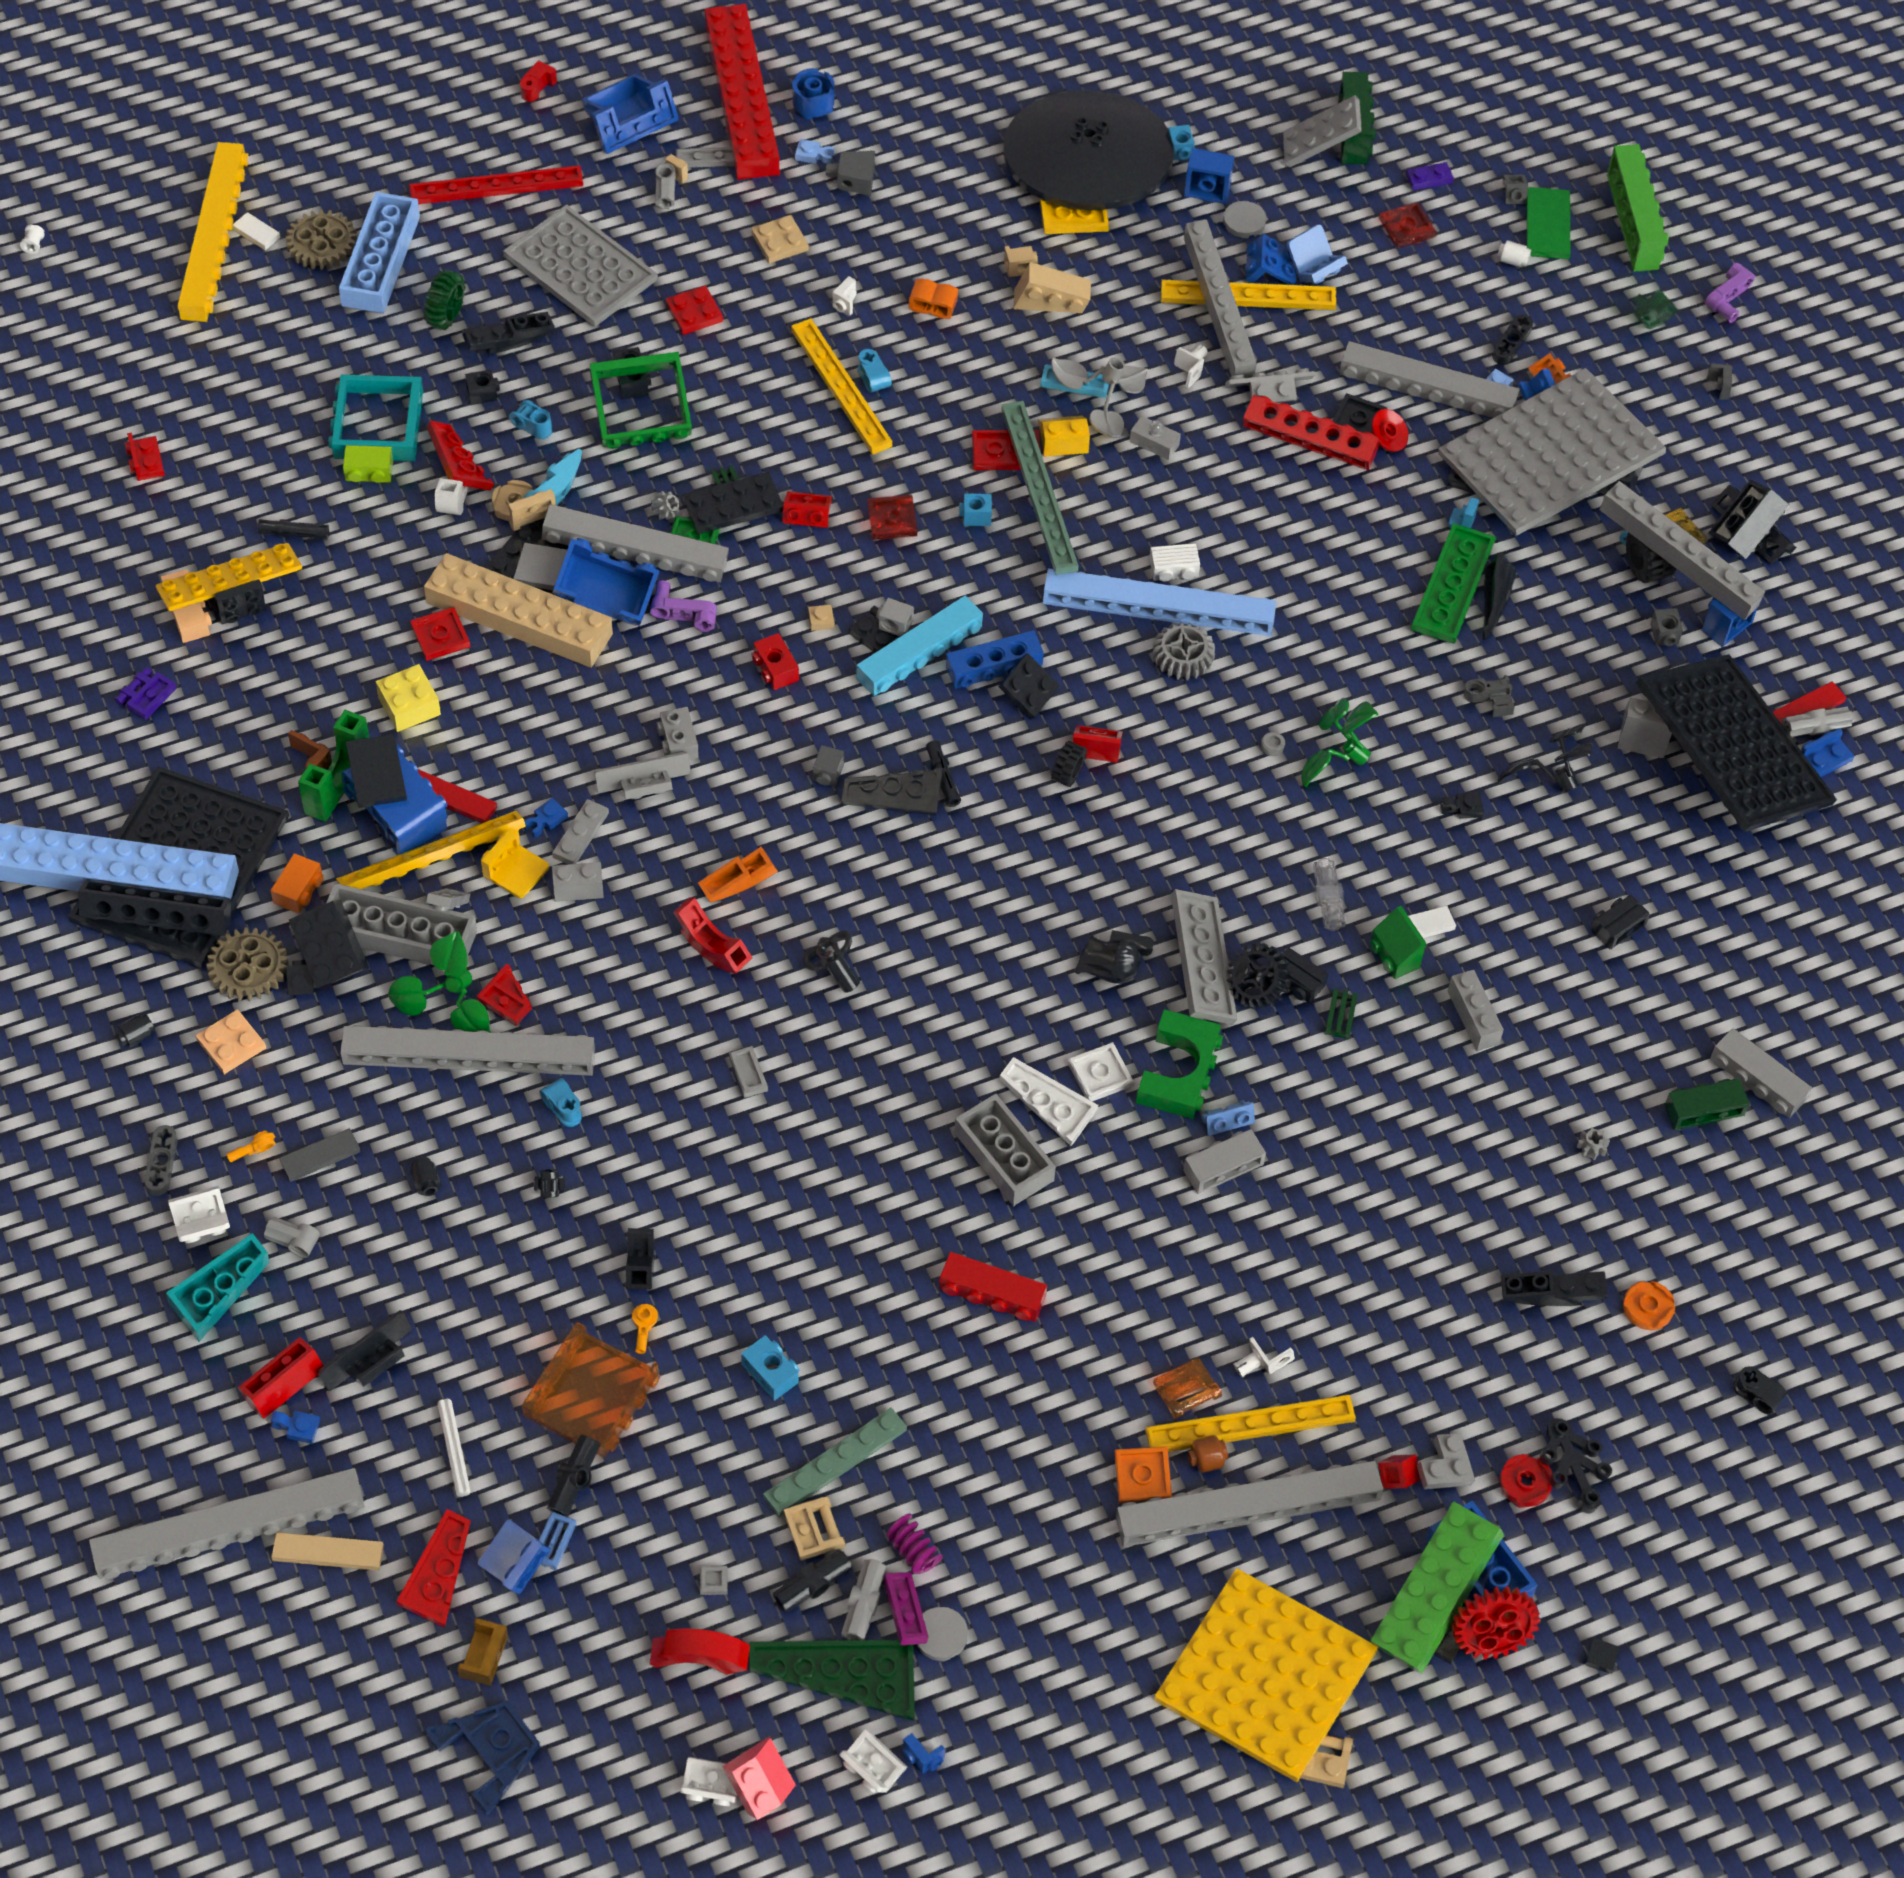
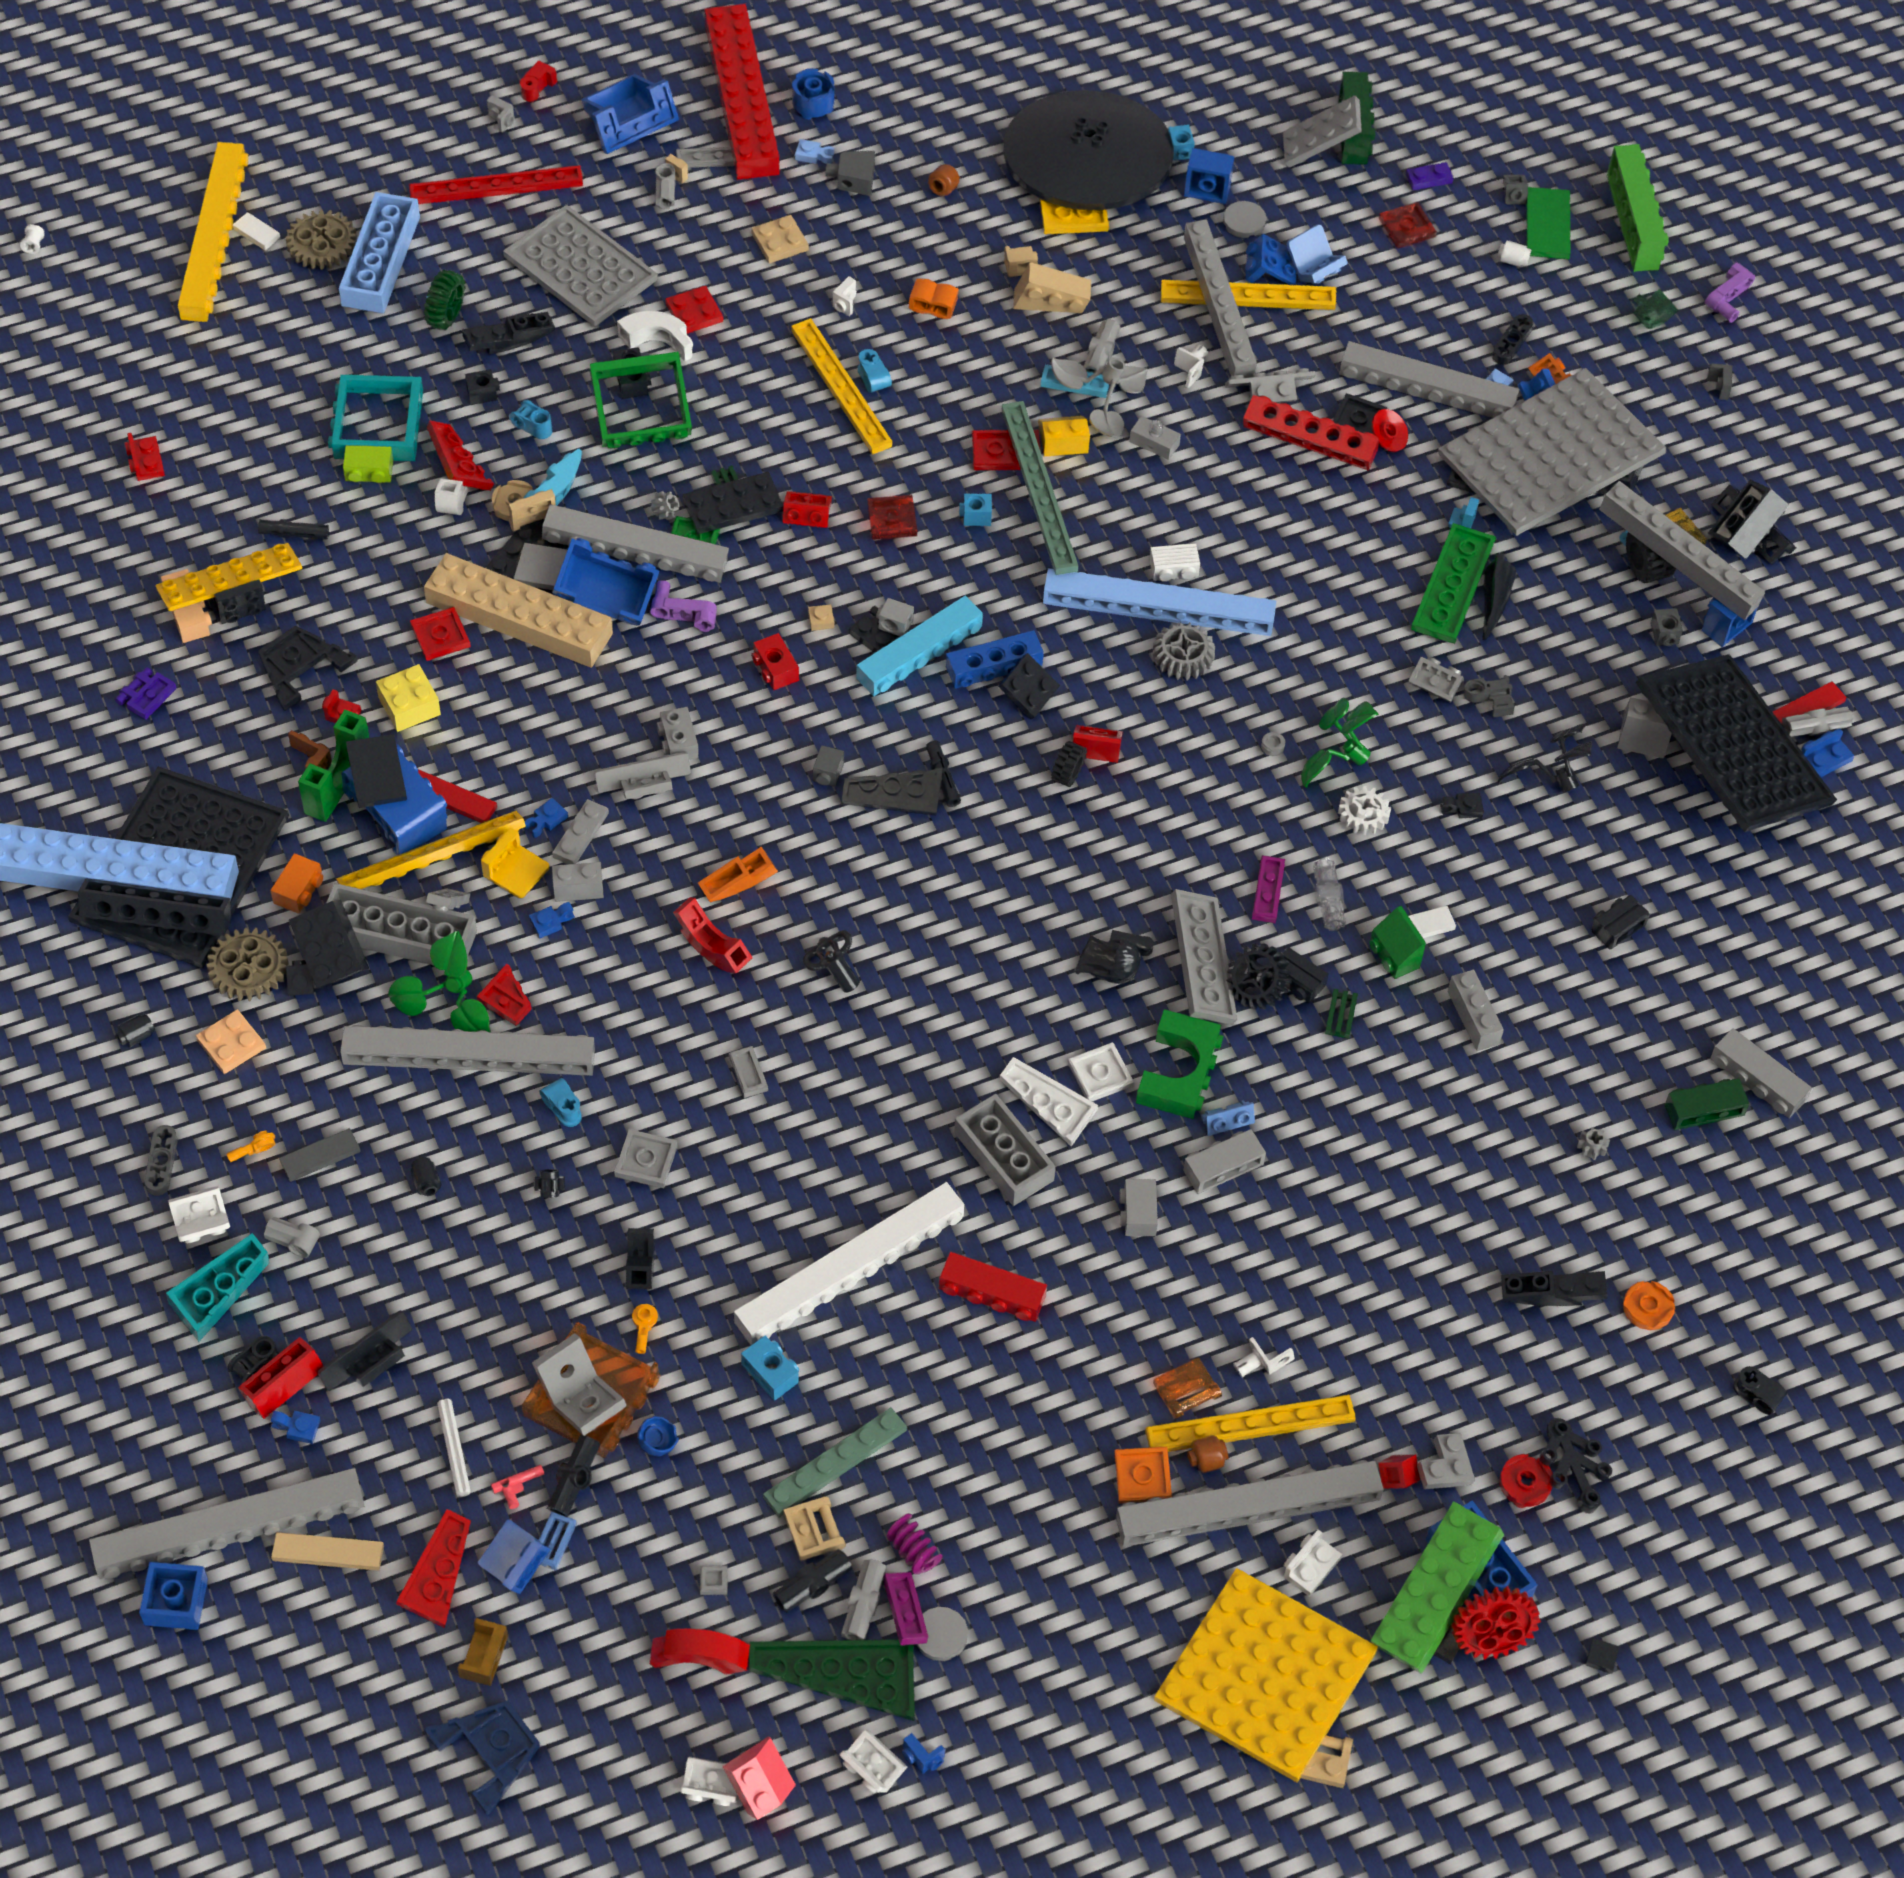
(173, 1595): none -> blue brick
(250, 1361): none -> black piece
(295, 654): none -> black wing
(334, 706): none -> red bracket
(501, 111): none -> light grey bracket
(515, 1484): none -> coral hose
(549, 921): none -> blue plate
(577, 1387): none -> light grey bracket
(646, 1158): none -> light grey plate
(656, 326): none -> white arch
(657, 1436): none -> blue hair
(849, 1264): none -> white brick
(943, 180): none -> dark orange head
(1102, 346): none -> light grey piece
(1139, 1207): none -> light grey brick
(1268, 889): none -> magenta tile
(1311, 1563): none -> white bracket
(1364, 810): none -> white gear
(1436, 679): none -> light grey bracket

